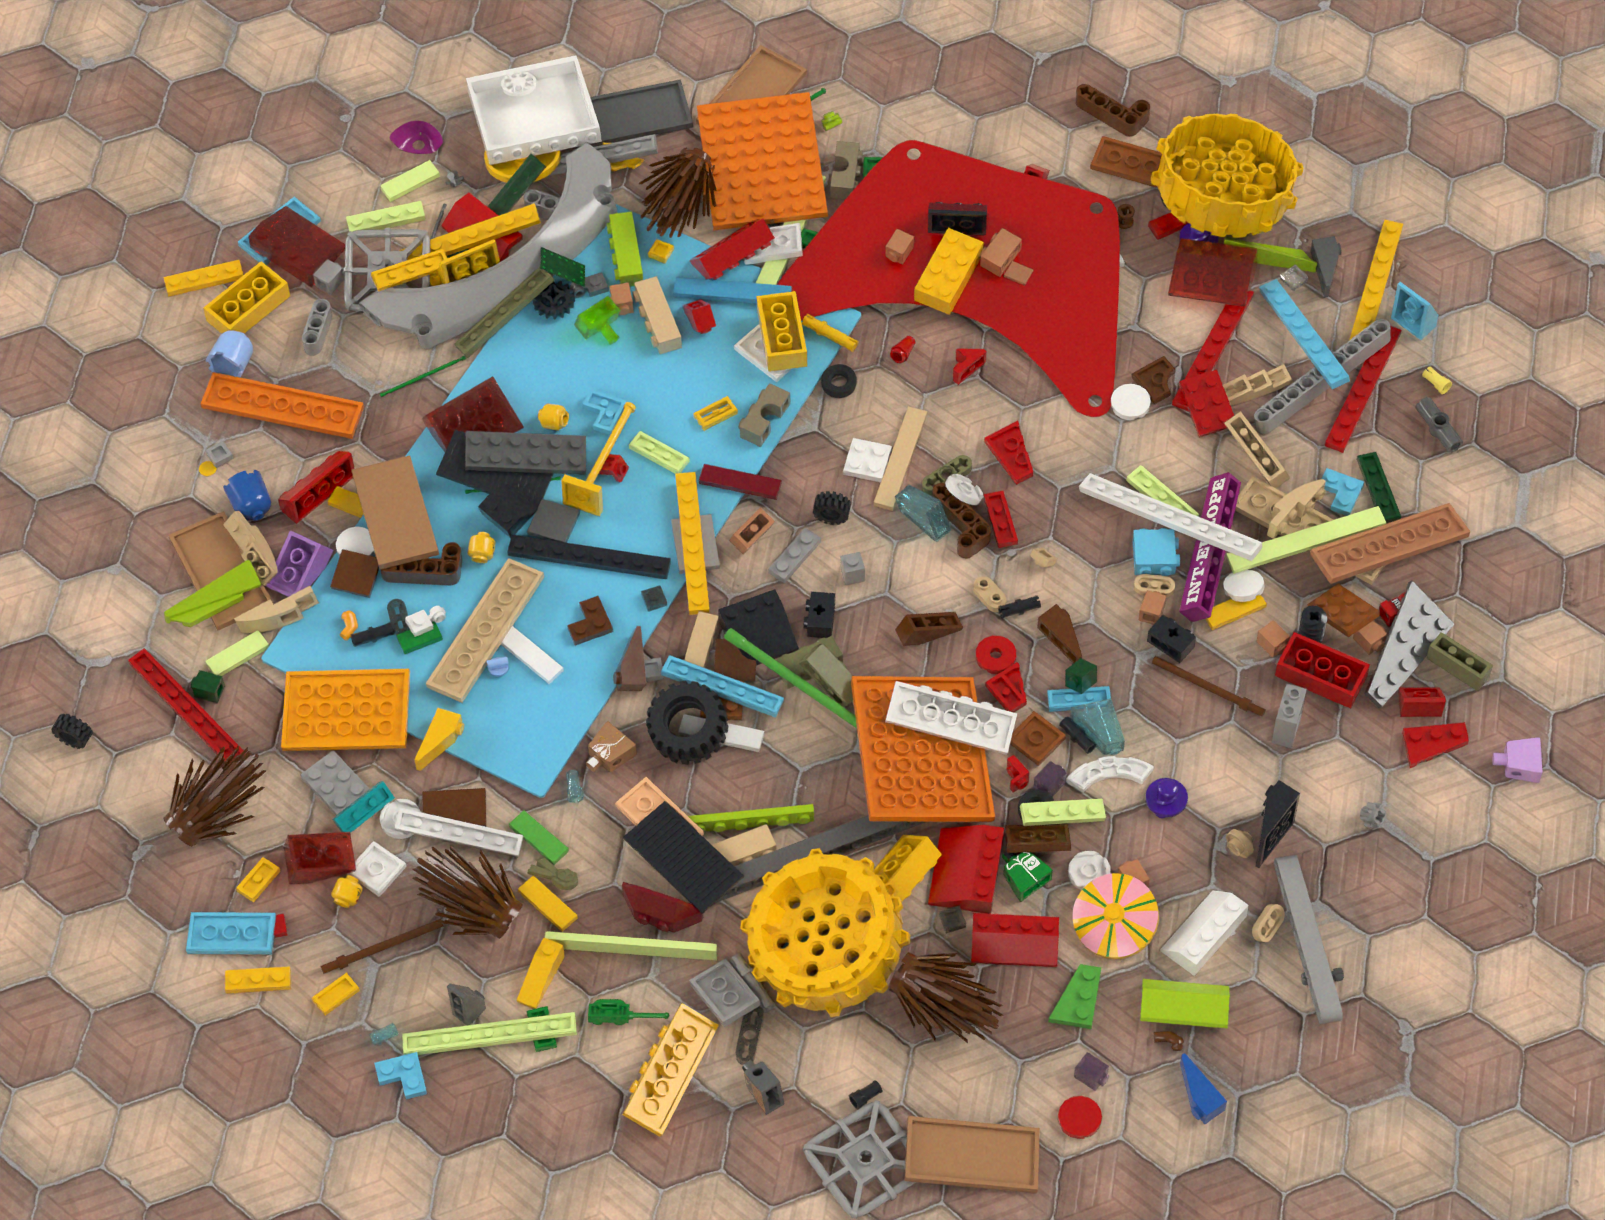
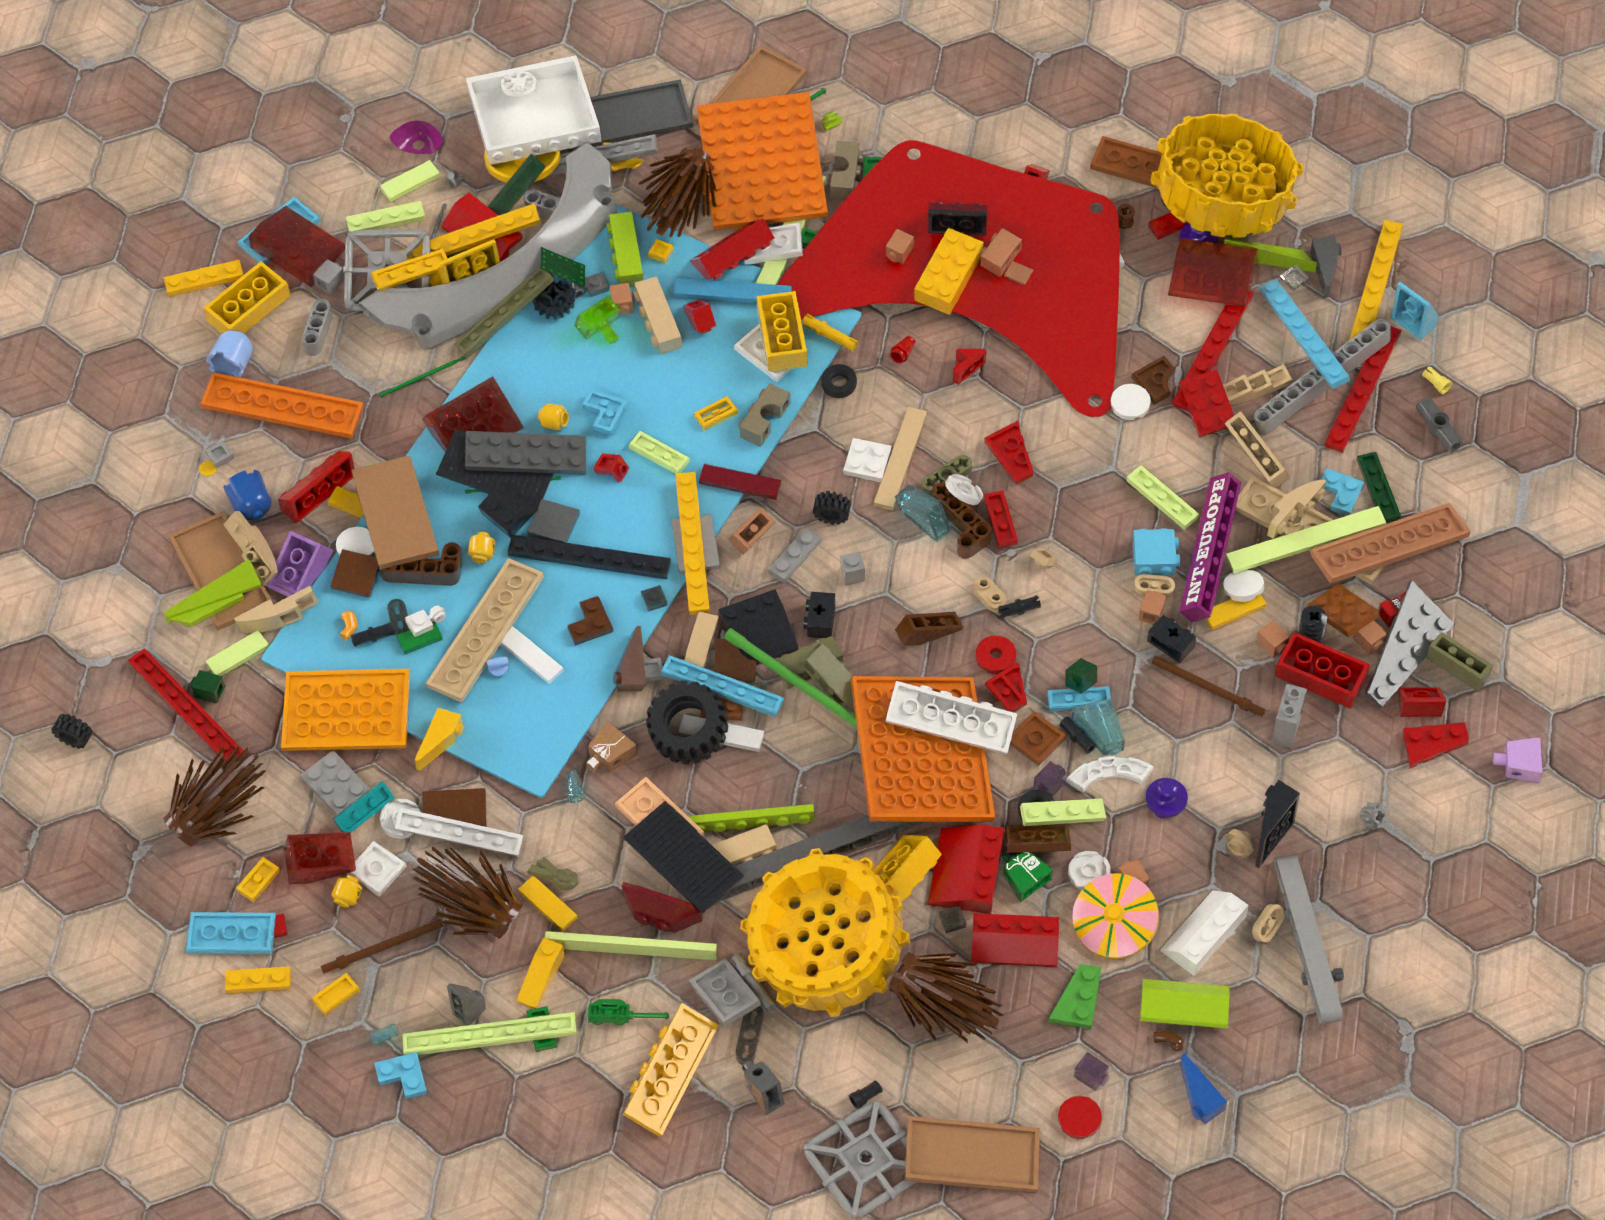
(539, 837): bright green tile -> none
(585, 494): yellow tile -> none
(1018, 773): red bracket -> none
(1059, 630): reddish brown slope -> none
(1123, 119): reddish brown beam -> none
(1171, 517): white plate -> none

